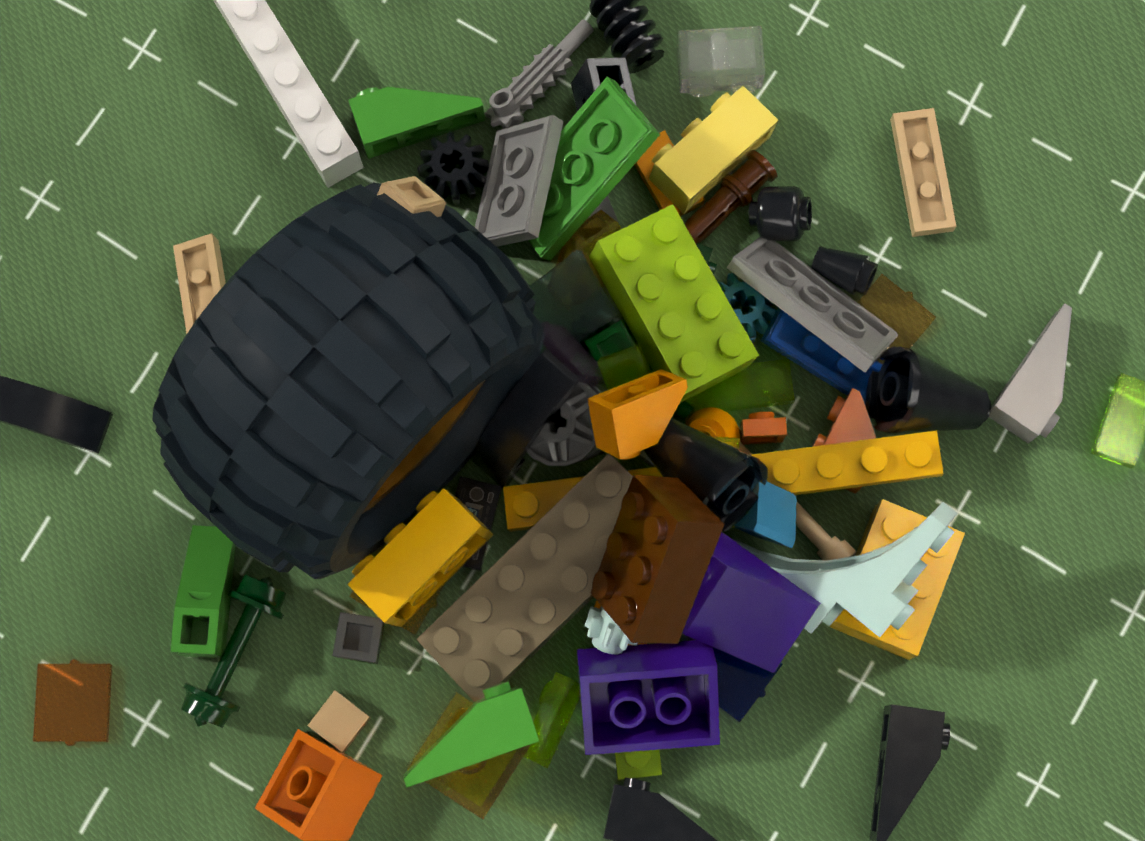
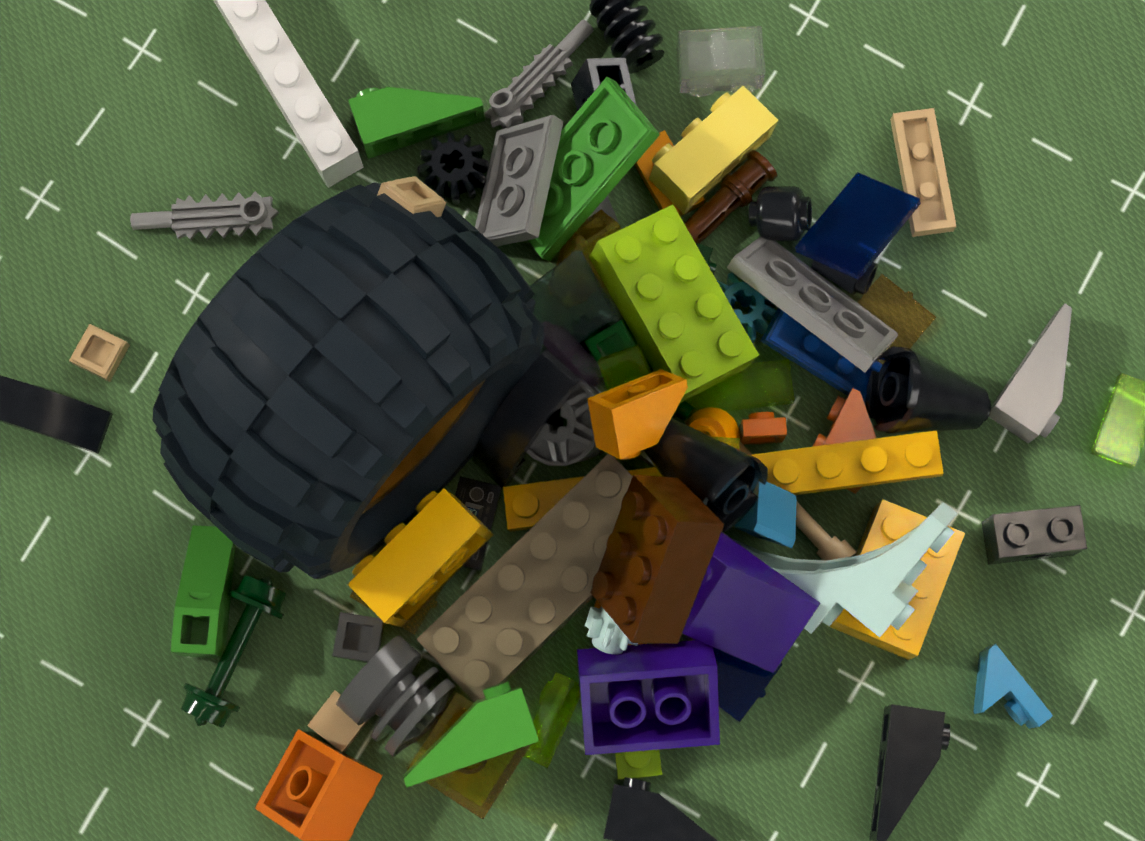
(72, 703): clear orange piece -> none
(99, 352): none -> tan tile
(199, 275): tan plate -> none
(209, 216): none -> light grey piece
(396, 695): none -> dark grey wheel
(858, 225): none -> clear blue piece
(1000, 679): none -> dark azure slope
(1034, 534): none -> brick

